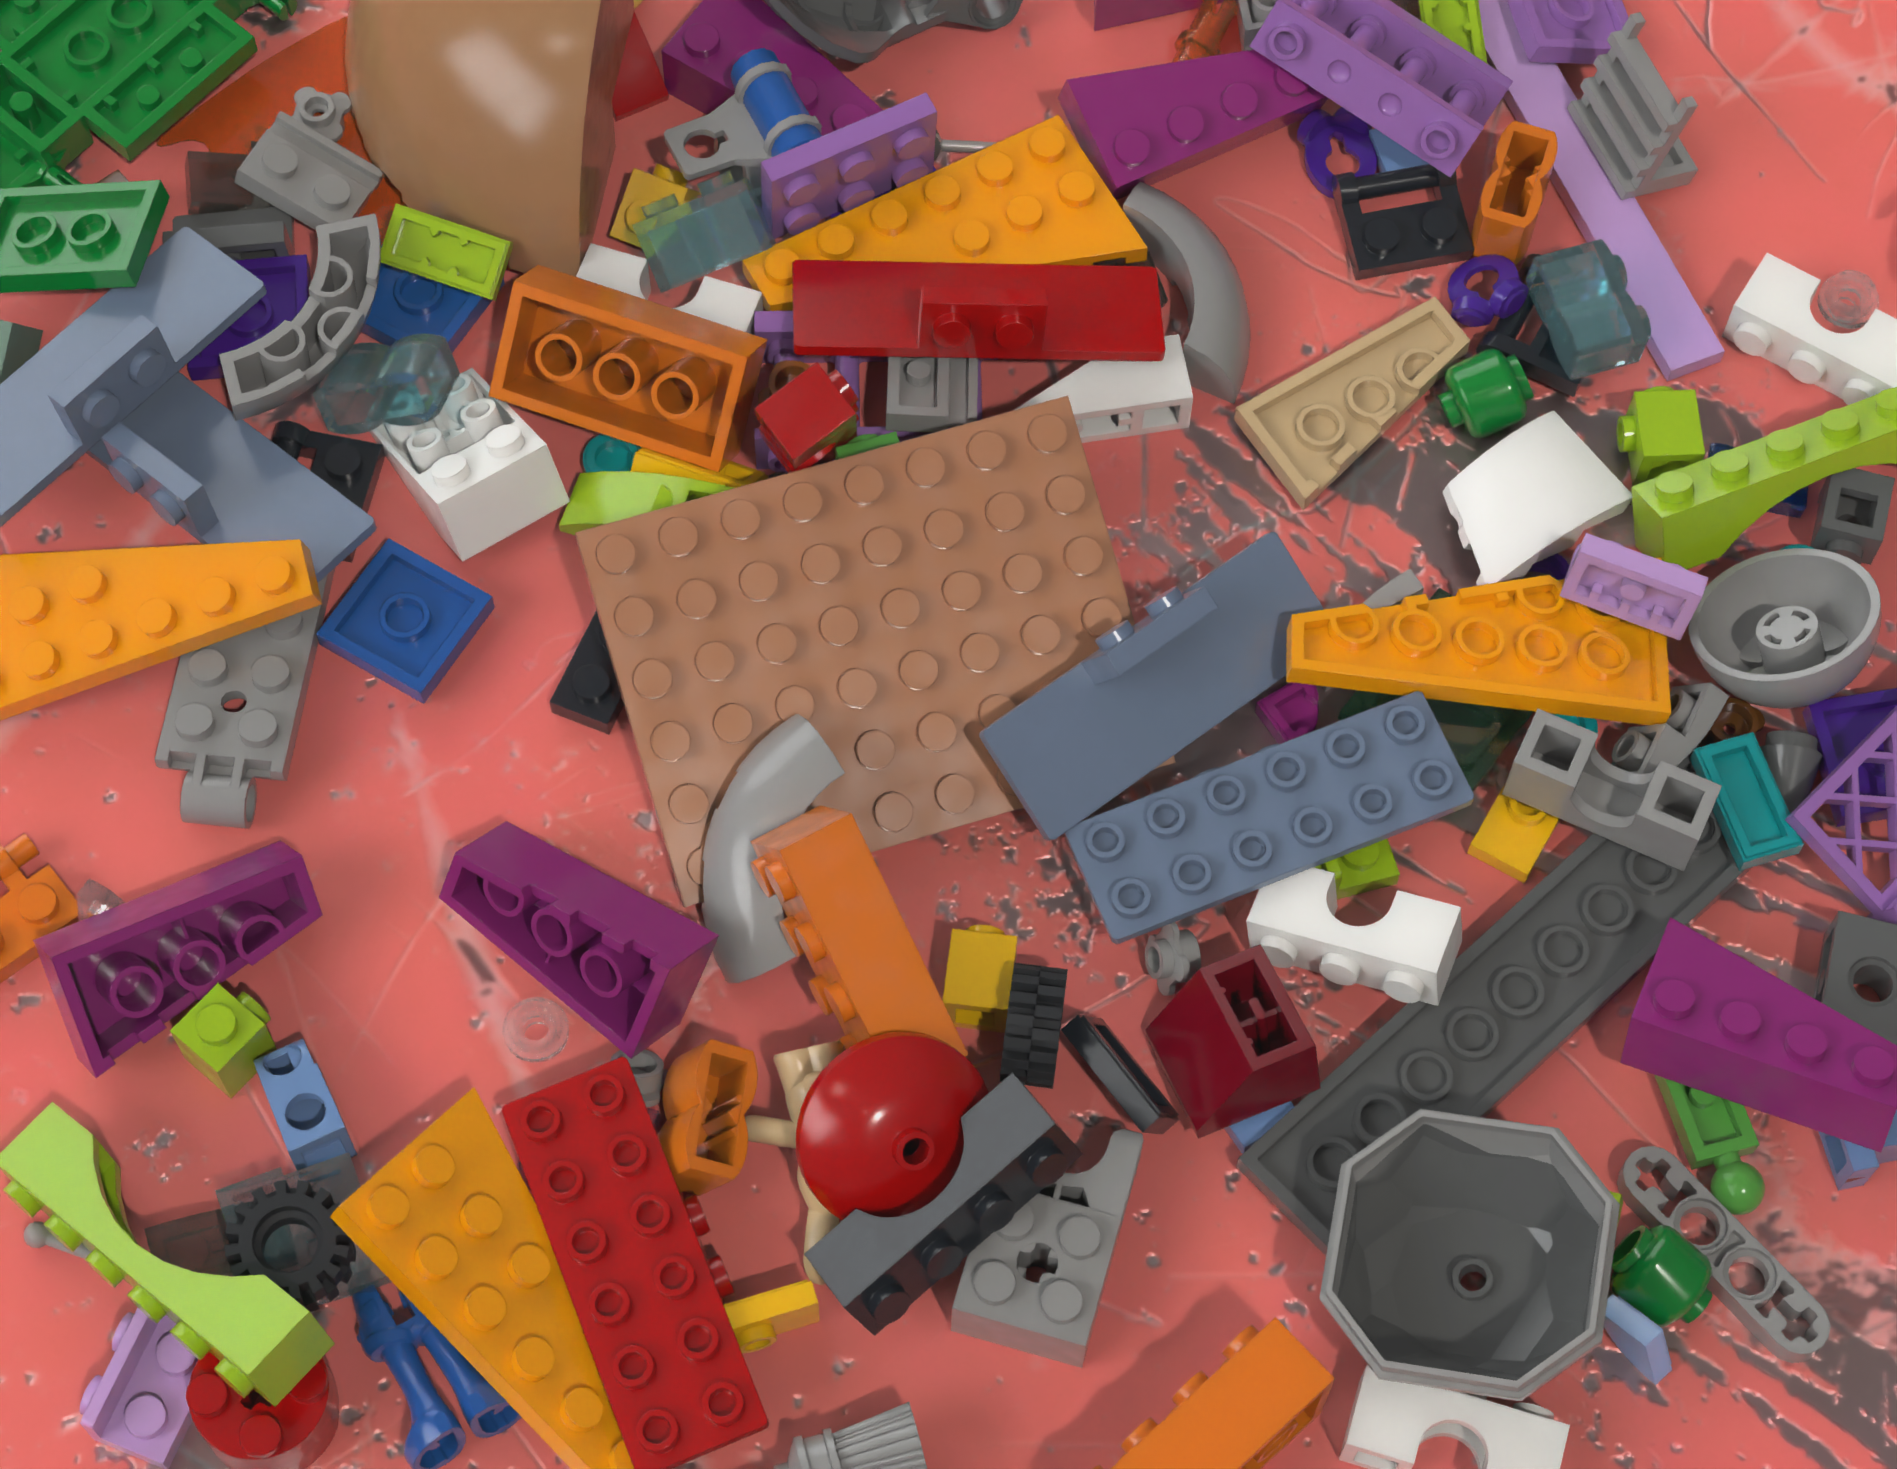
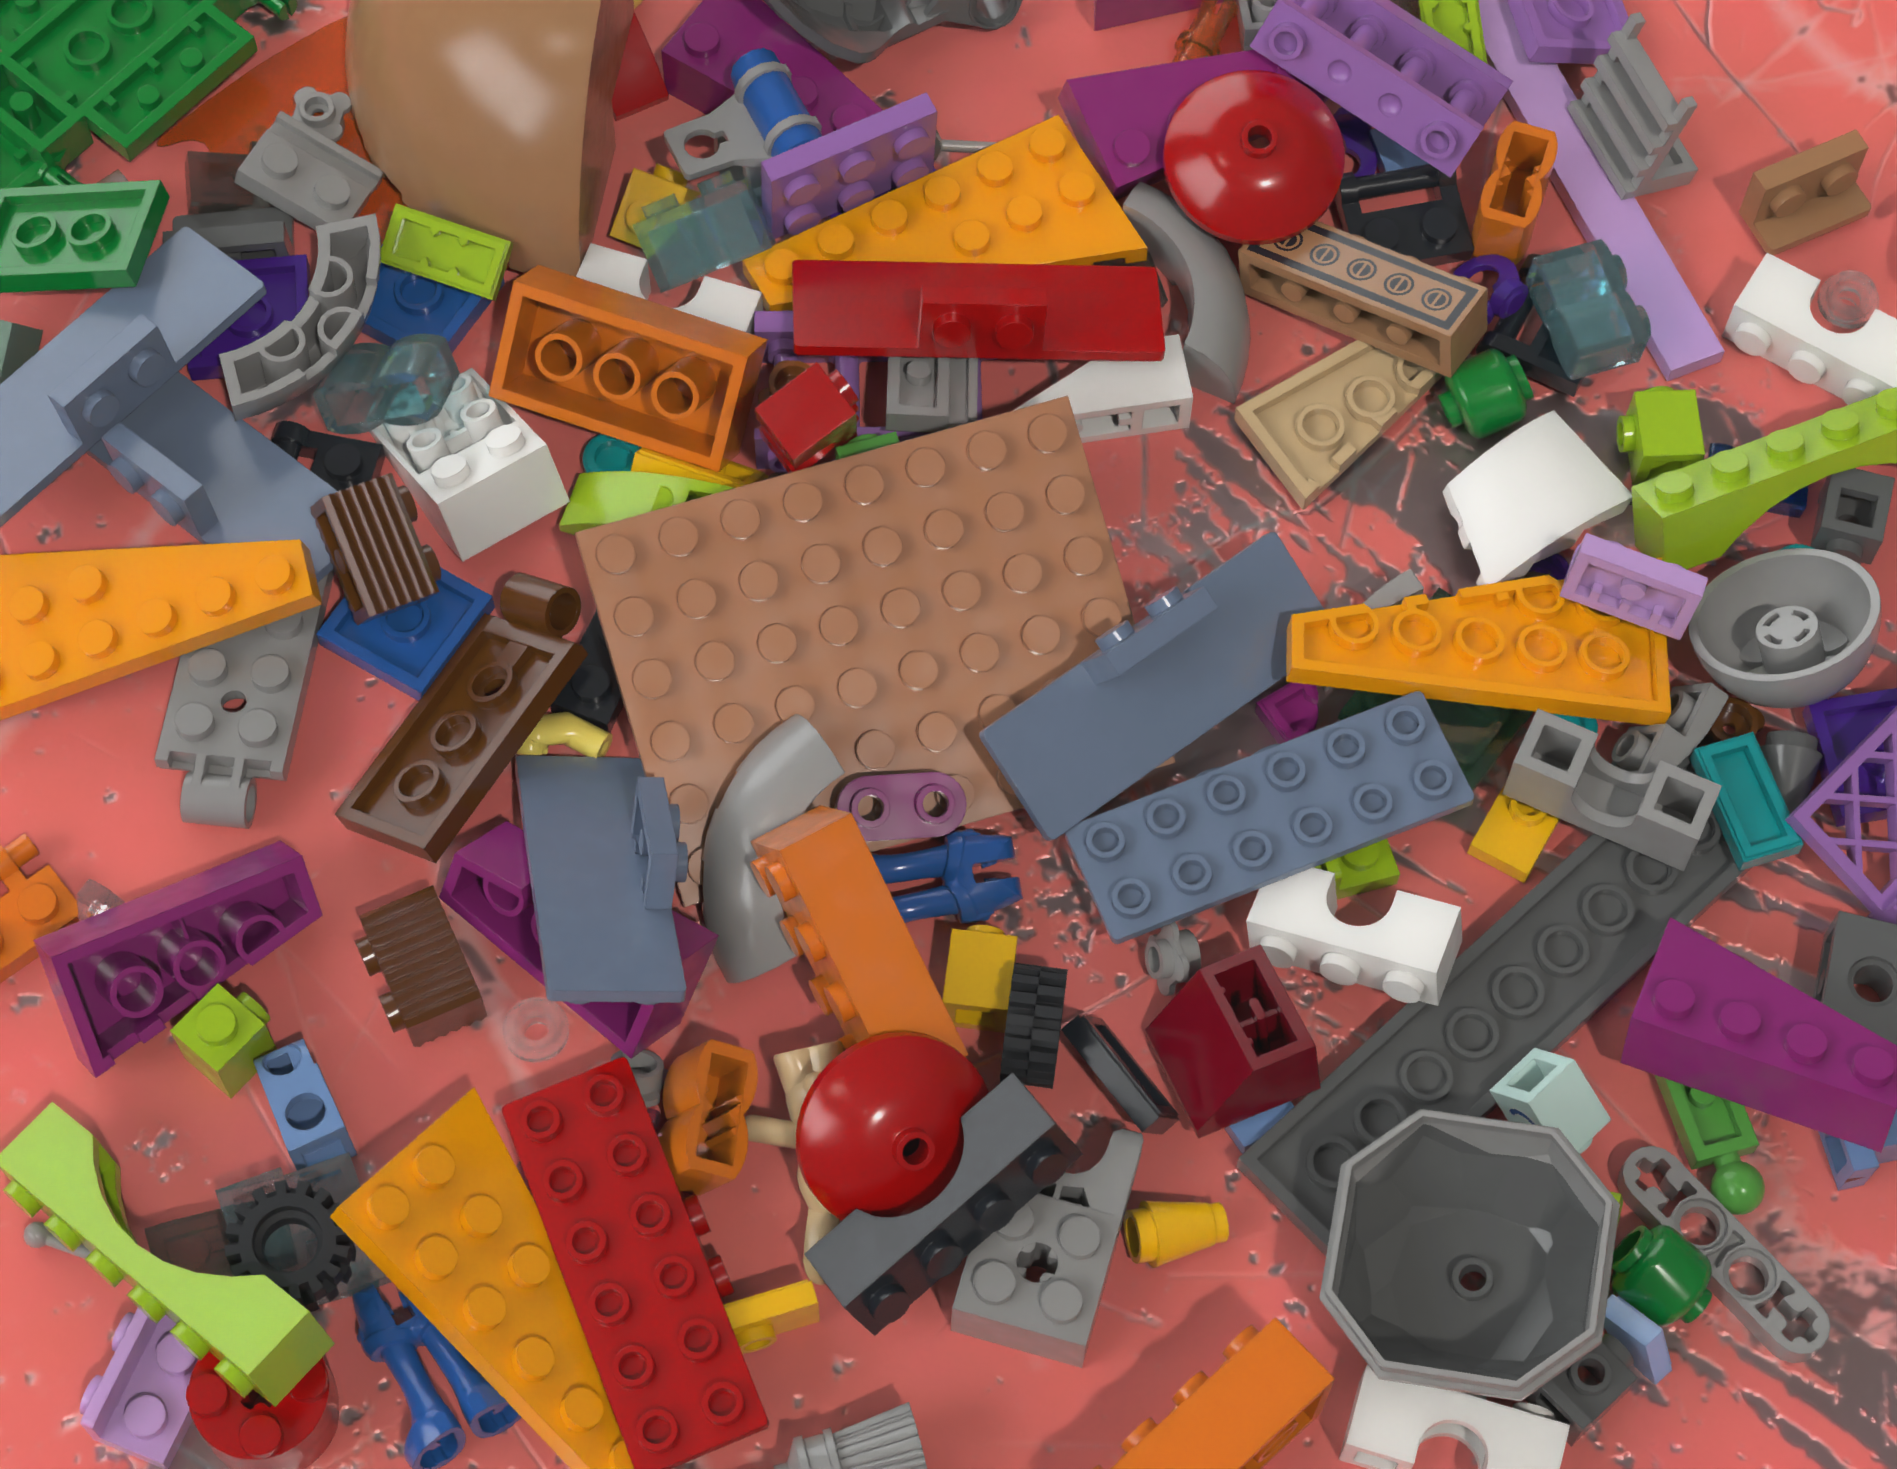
(376, 548): none -> reddish brown brick
(422, 967): none -> reddish brown brick
(459, 732): none -> reddish brown hinge
(567, 730): none -> light yellow arm
(603, 878): none -> sand blue bracket
(902, 805): none -> magenta plate
(953, 864): none -> blue piece
(1170, 1230): none -> yellow cone
(1247, 190): none -> red dish
(1370, 295): none -> medium nougat brick
(1552, 1093): none -> light aqua brick
(1585, 1404): none -> dark grey brick
(1807, 194): none -> medium nougat bracket

